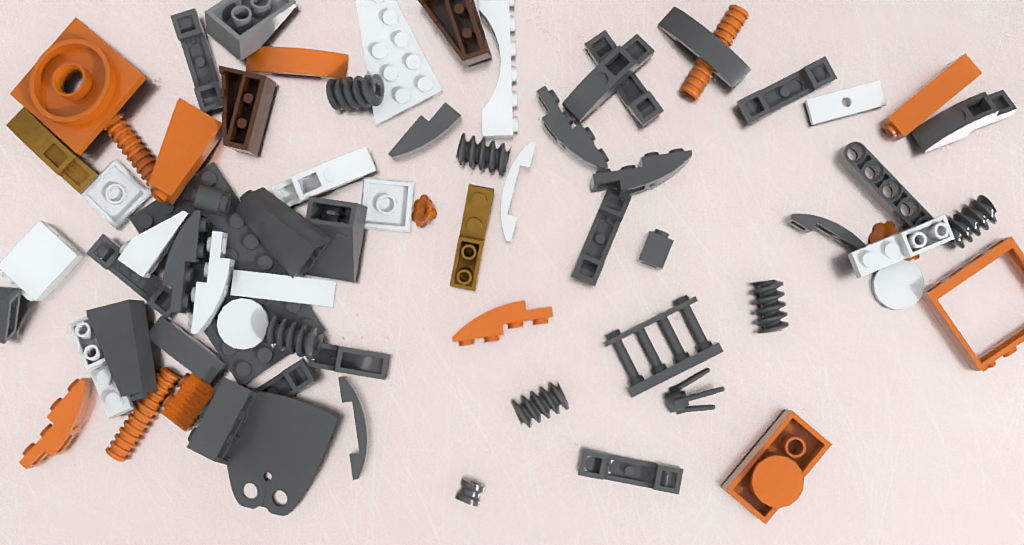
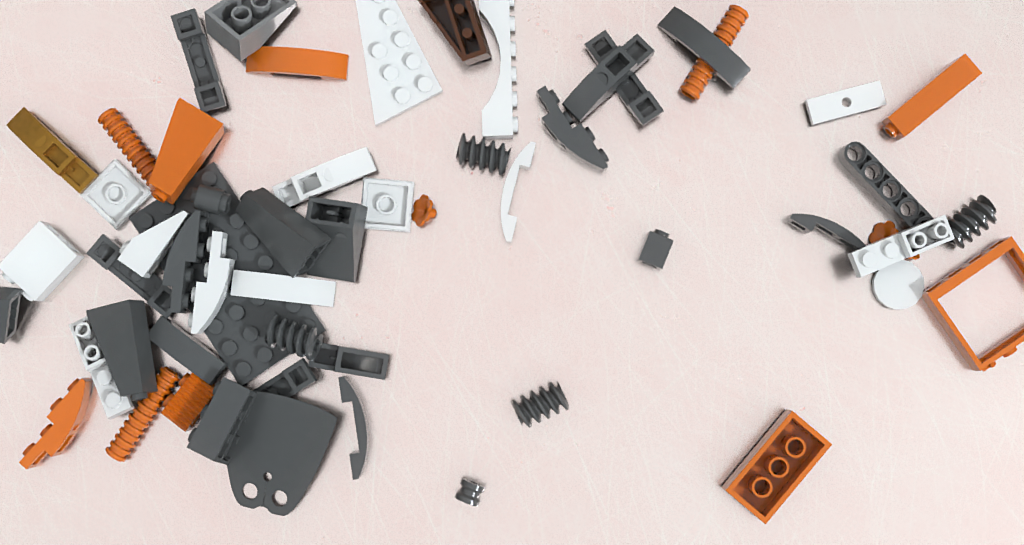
(104, 89): orange piece -> none
(242, 323): white tile -> none
(245, 108): reddish brown wedge -> none
(355, 92): dark grey piece -> none
(425, 132): dark grey slope -> none
(472, 237): pearl gold slope -> none
(490, 324): orange slope -> none
(601, 237): dark grey slope -> none
(630, 471): dark grey slope -> none
(651, 171): dark grey slope -> none
(678, 400): dark grey plant -> none
(683, 360): dark grey fence -> none
(770, 306): dark grey piece -> none
(777, 481): orange tile -> none
(787, 90): dark grey slope -> none
(962, 118): dark grey slope -> none

